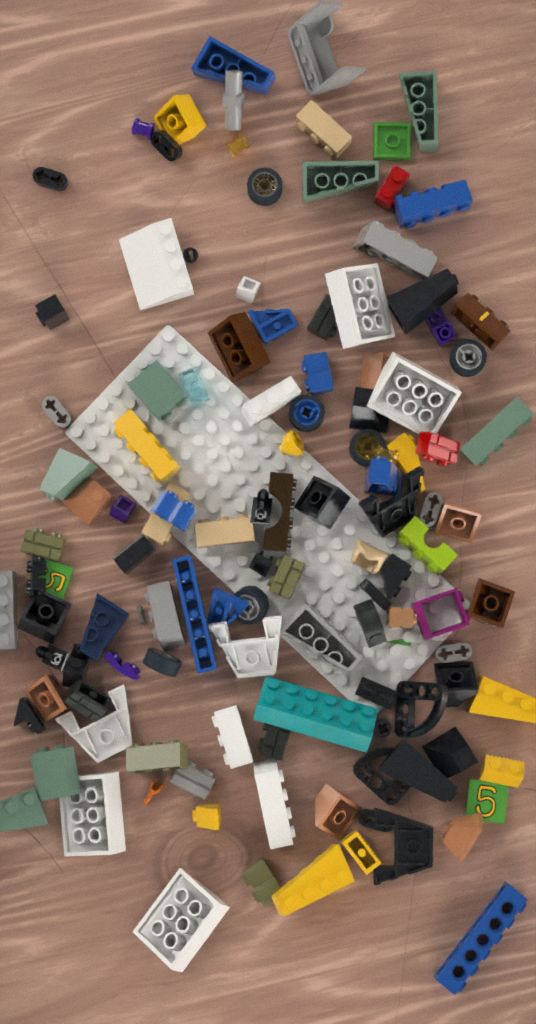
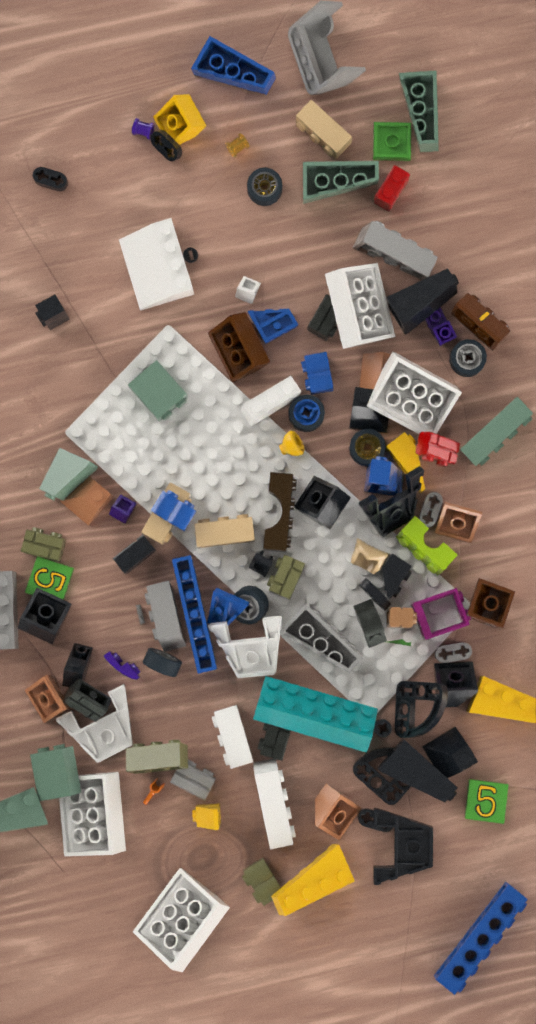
(26, 711): black slope -> none
(36, 584): black hinge -> none
(52, 656): black hinge -> none
(53, 415): light grey beam -> none
(102, 627): dark blue wing -> none
(146, 446): yellow wedge -> none
(194, 386): clear light blue slope -> none
(233, 99): light grey piece -> none
(261, 508): black hinge -> none
(361, 851): yellow brick -> none
(376, 693): black hinge -> none
(391, 455): clear yellow bush -> none
(432, 204): blue wedge -> none
(462, 834): nougat slope -> none
(502, 771): yellow brick -> none

